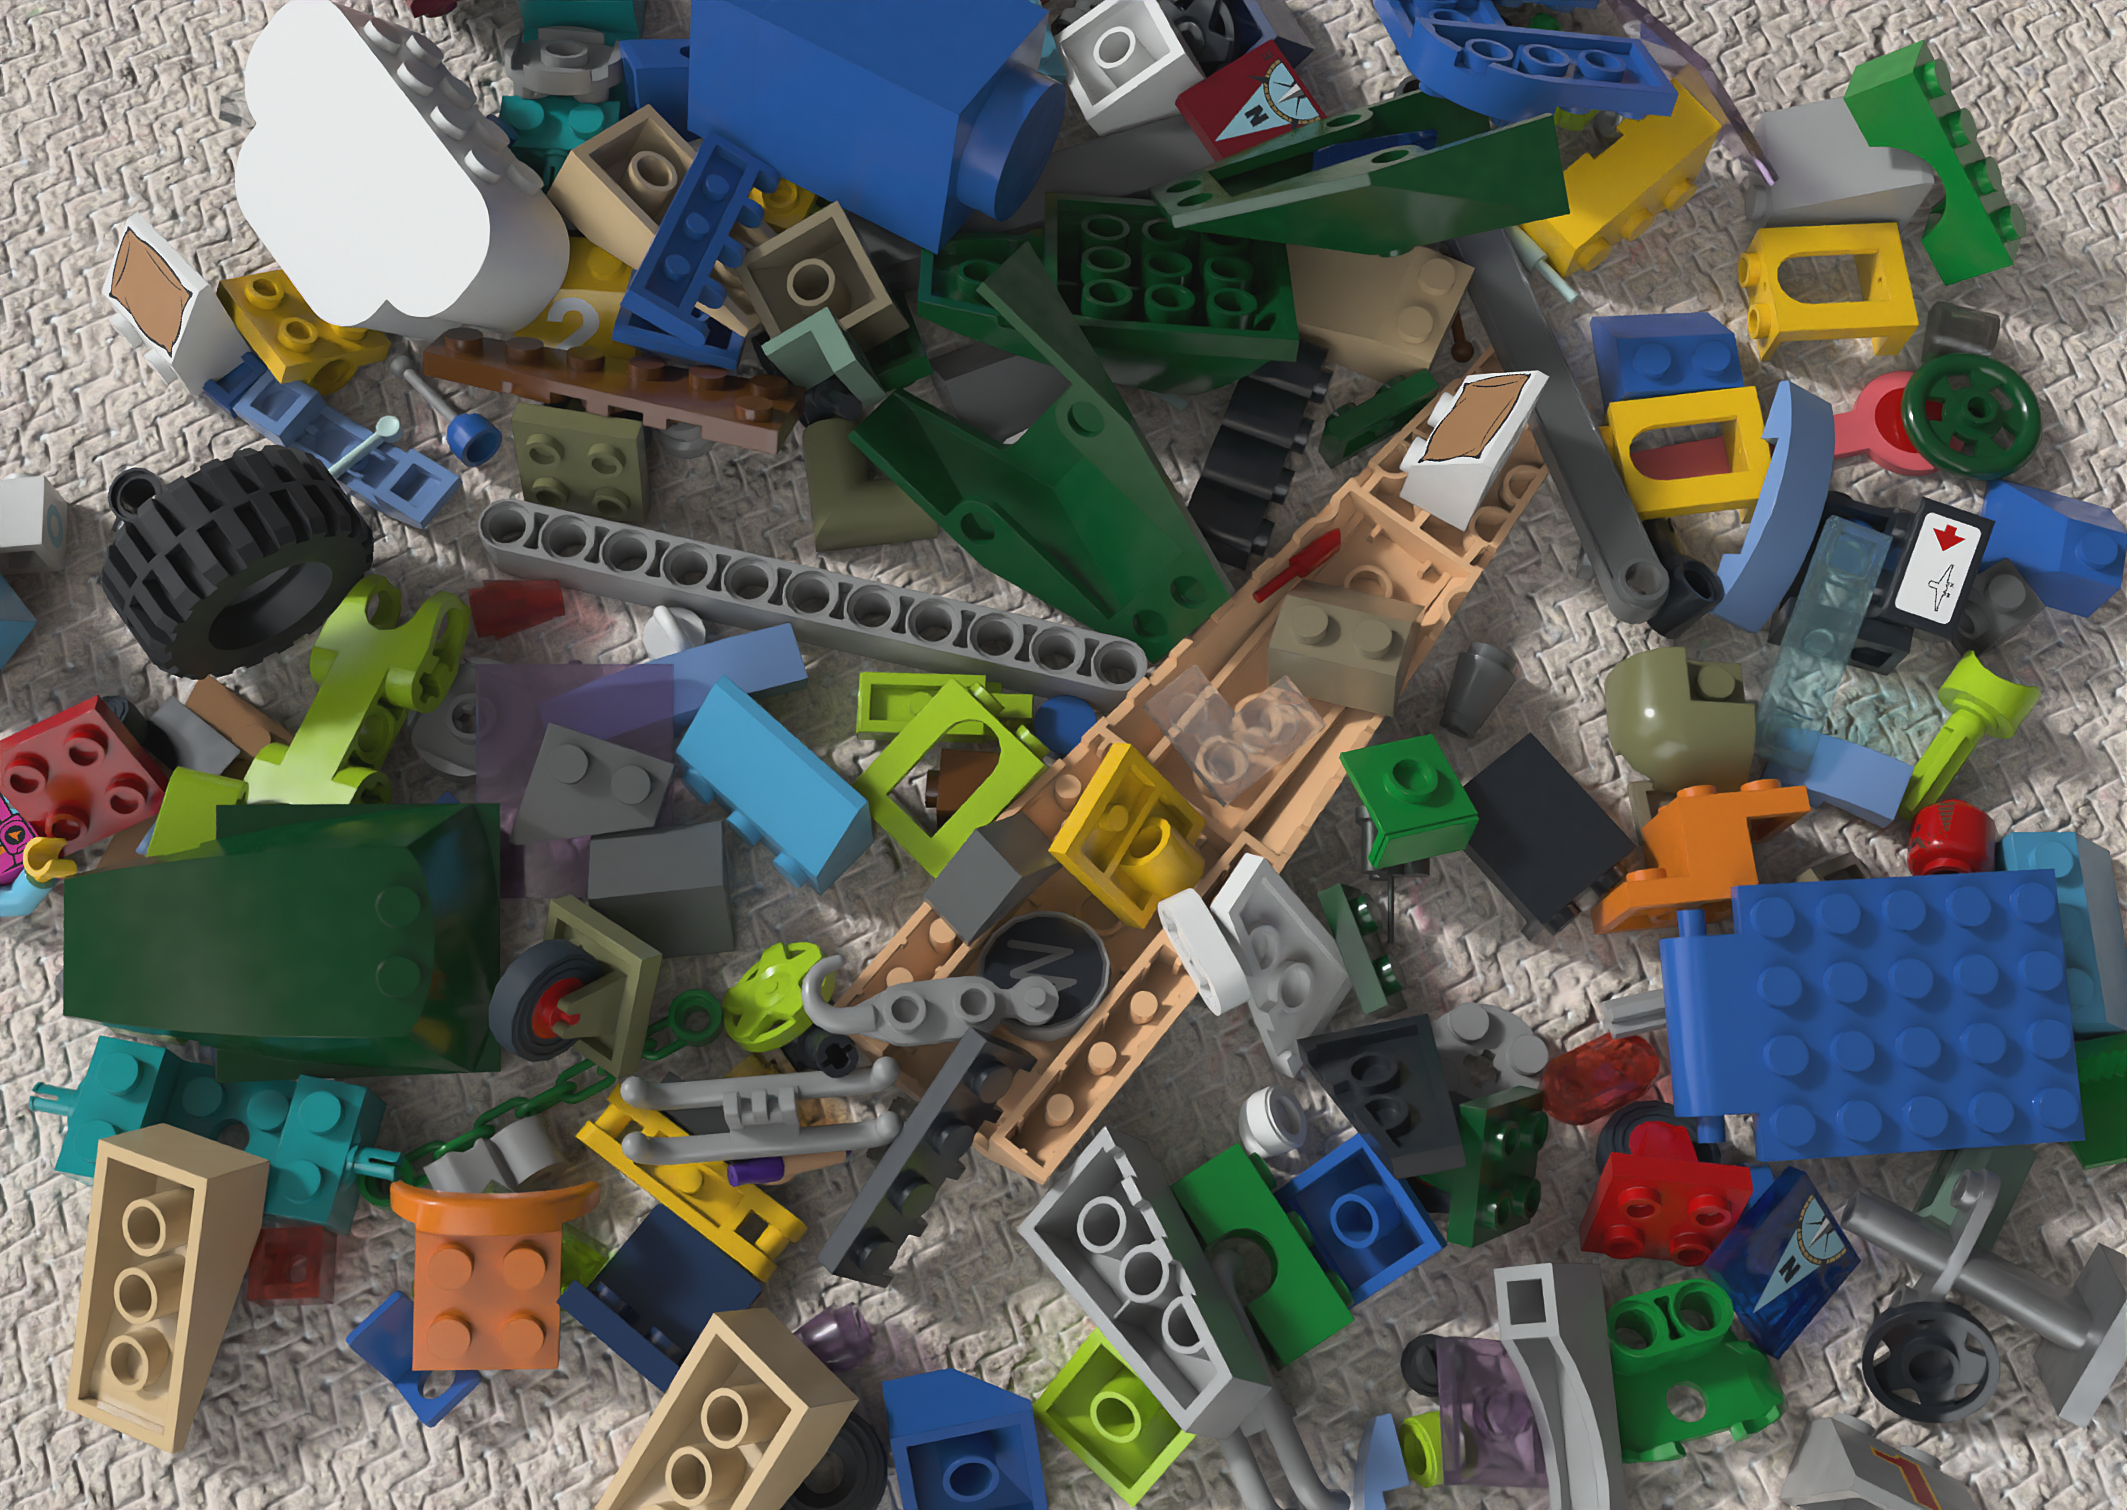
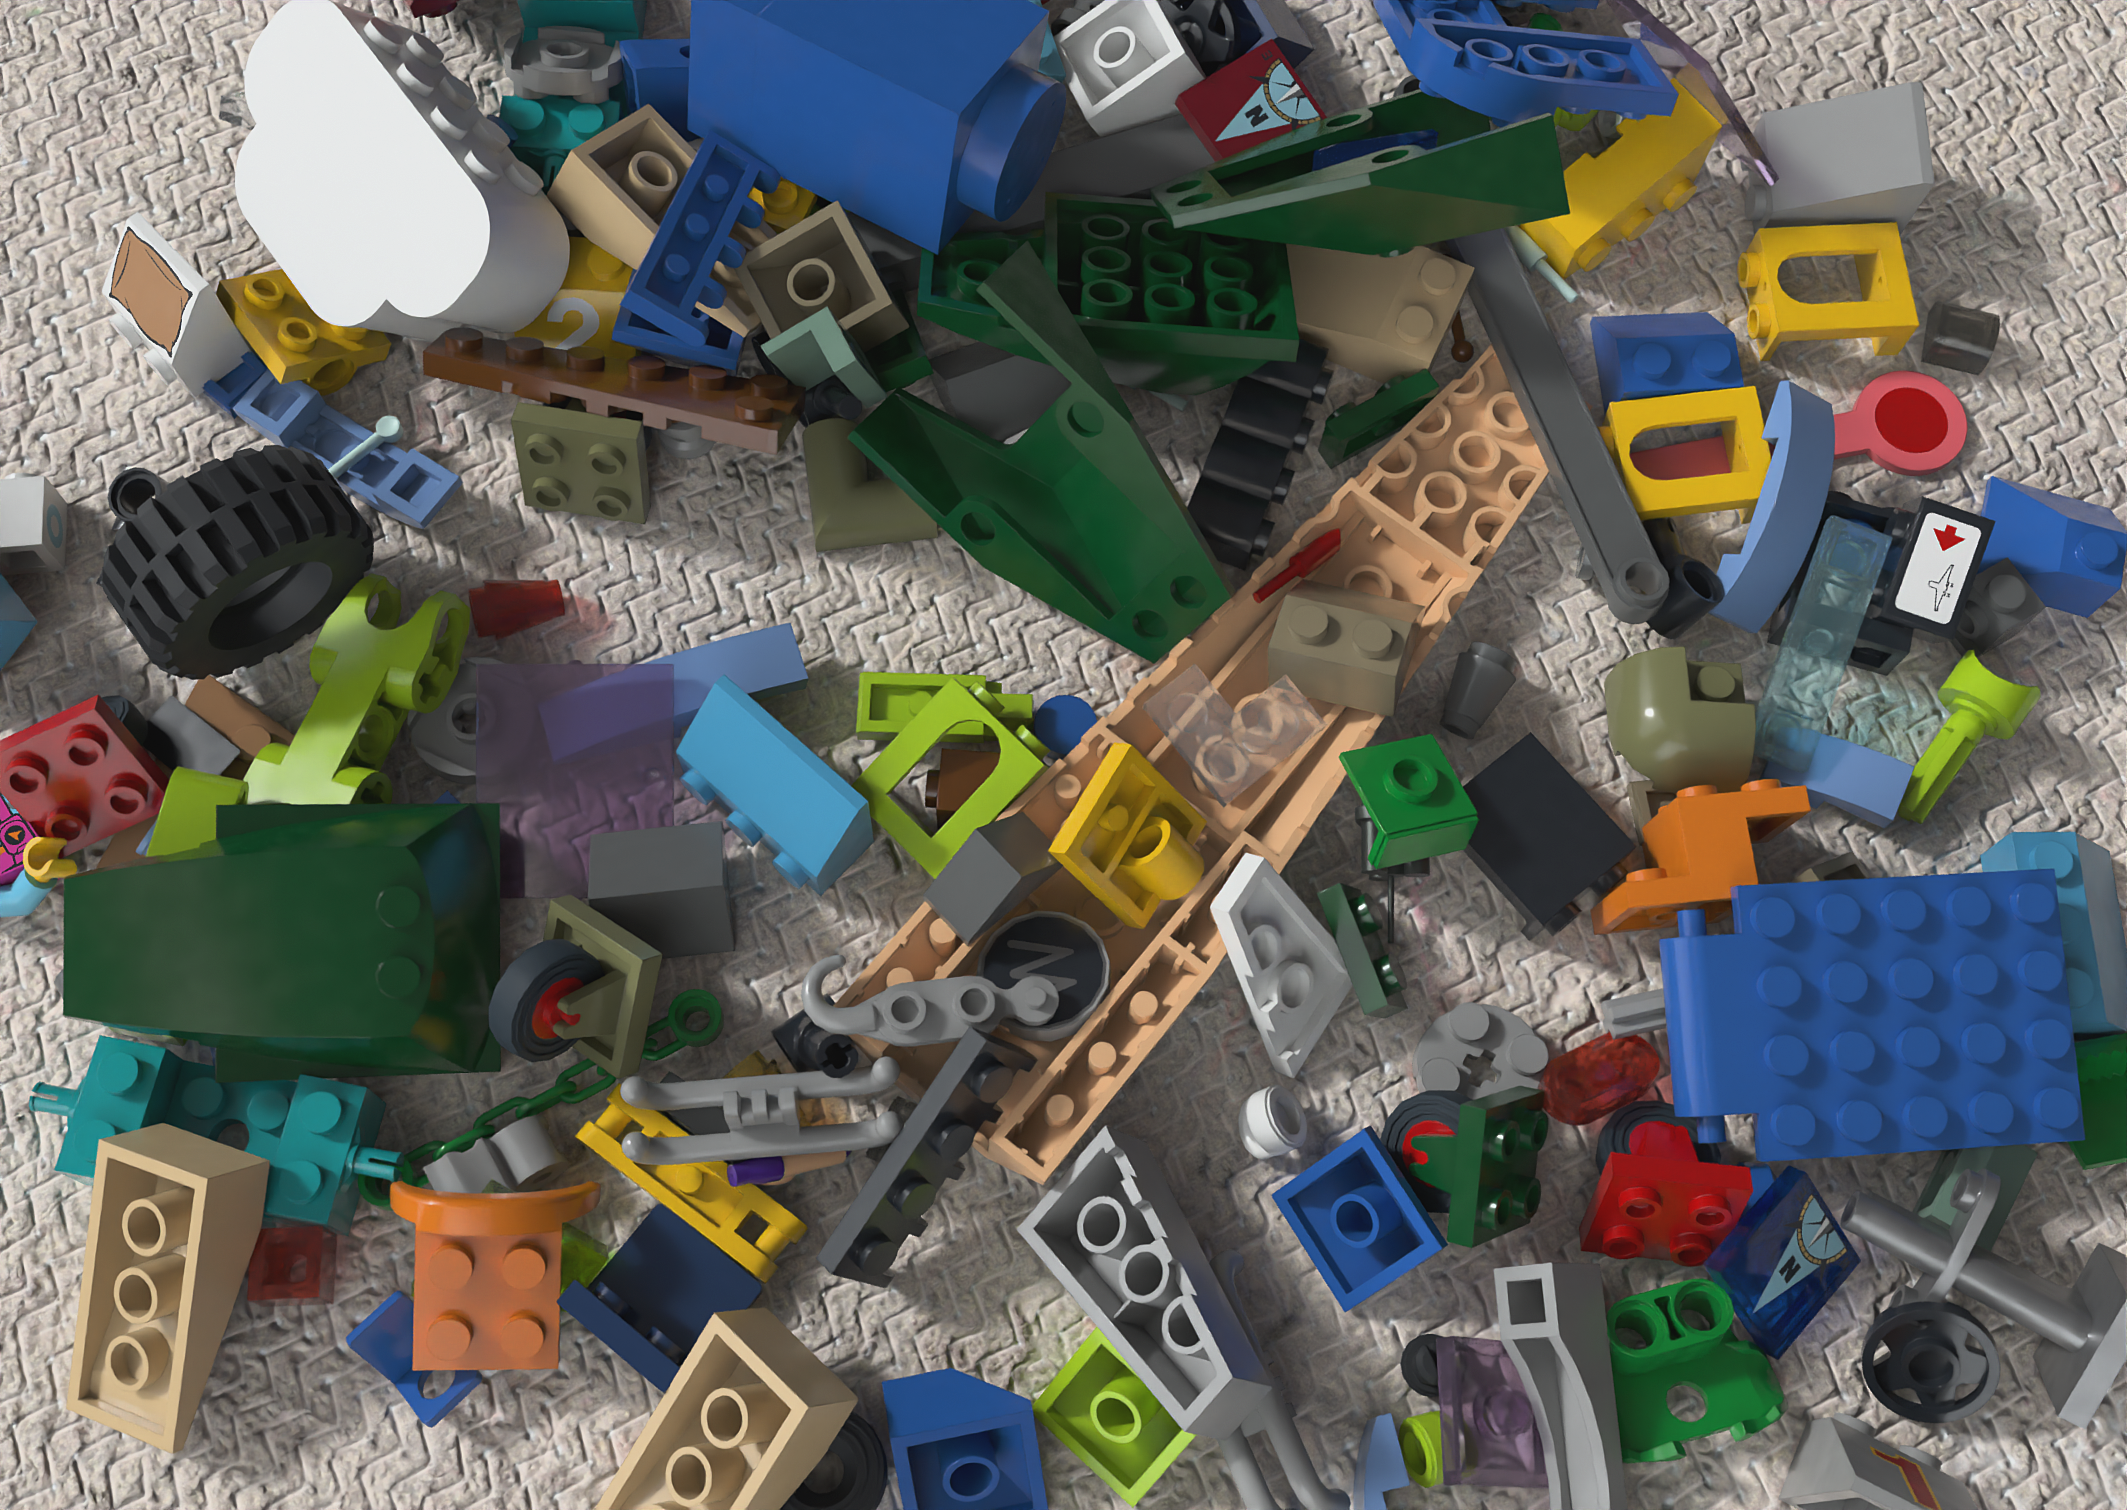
(469, 436): blue hinge -> none
(590, 788): dark grey wing -> none
(672, 631): white tile -> none
(771, 996): lime wheel -> none
(790, 585): light grey beam -> none
(838, 1337): clear purple cone -> none
(1204, 951): white beam -> none
(1235, 1200): green arch -> none
(1391, 1092): black wing -> none
(1469, 443): white slope -> none
(1909, 106): green arch -> none
(1933, 437): dark green plate -> none
(1951, 840): red head -> none

